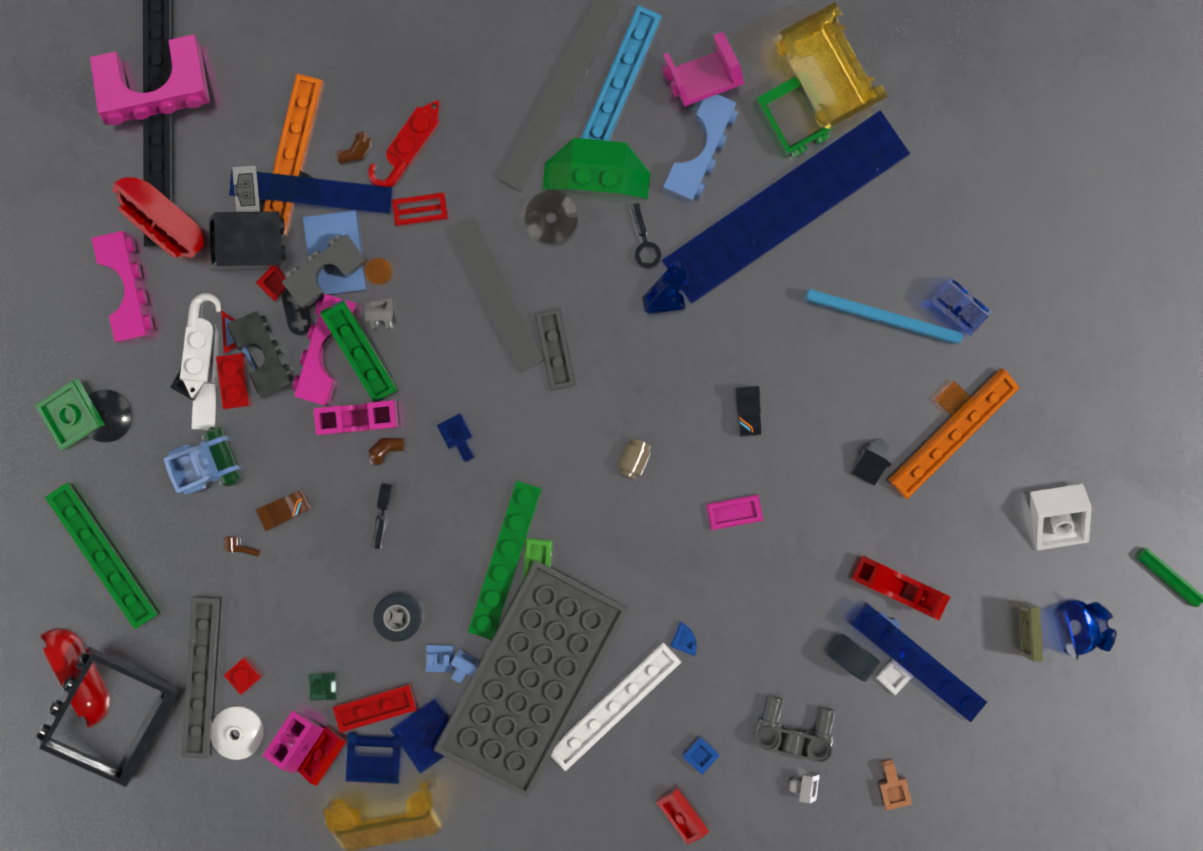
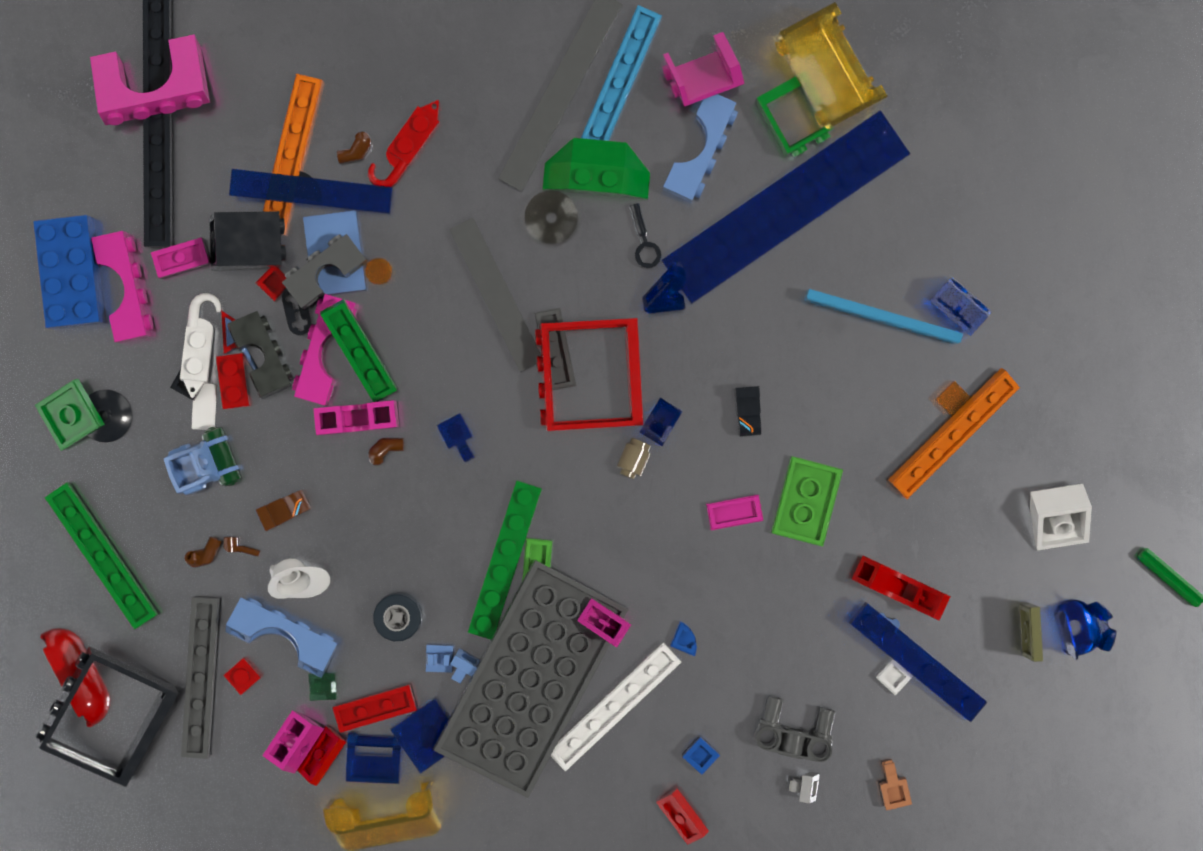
(69, 272): none -> blue brick
(158, 217): red brick -> none
(180, 257): none -> dark pink plate
(203, 556): none -> reddish brown arm
(246, 189): sticker -> none
(246, 723): white dish -> none
(252, 621): none -> medium blue arch
(295, 580): none -> white piece
(379, 311): light grey tile -> none
(382, 504): black piece -> none
(442, 206): red tile -> none
(604, 622): none -> dark pink slope
(633, 375): none -> red window
(660, 422): none -> clear blue slope
(807, 501): none -> bright green tile
(853, 657): black wheel -> none
(874, 460): black tile -> none

